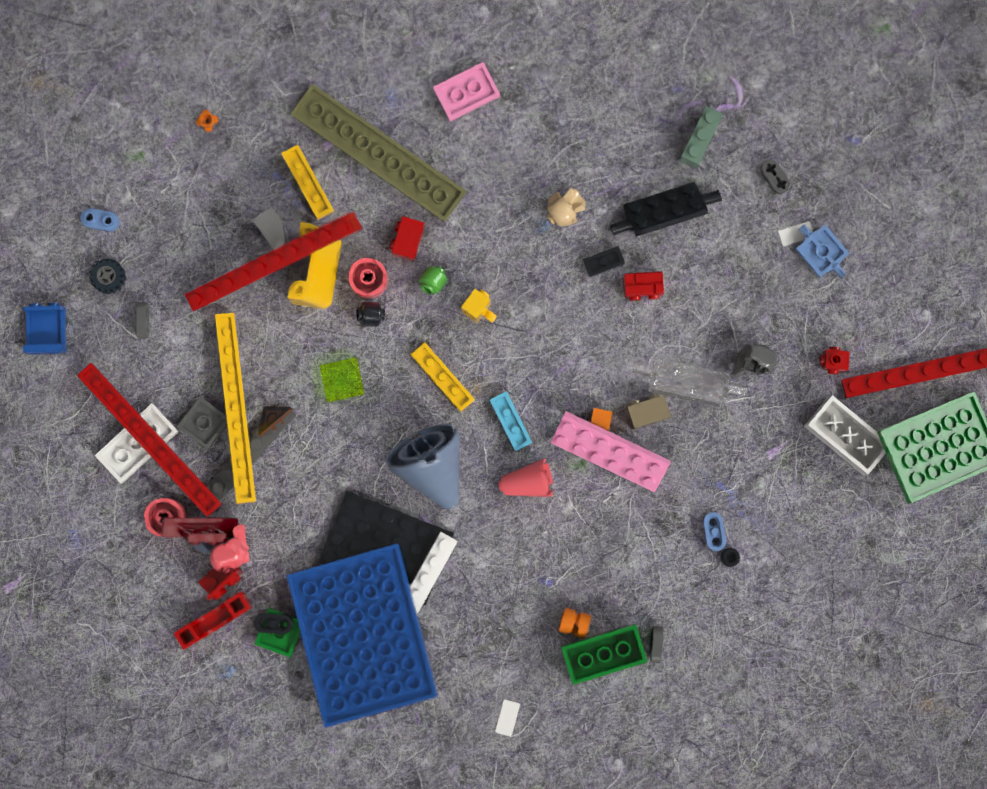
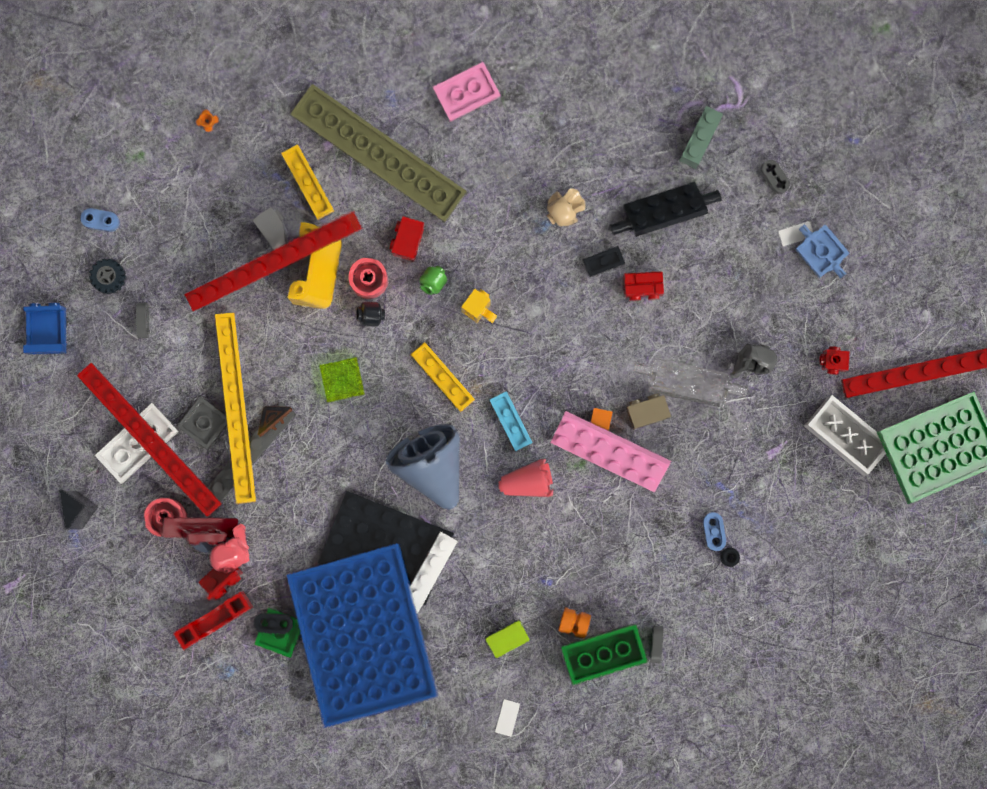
(75, 509): none -> black slope
(507, 639): none -> lime panel

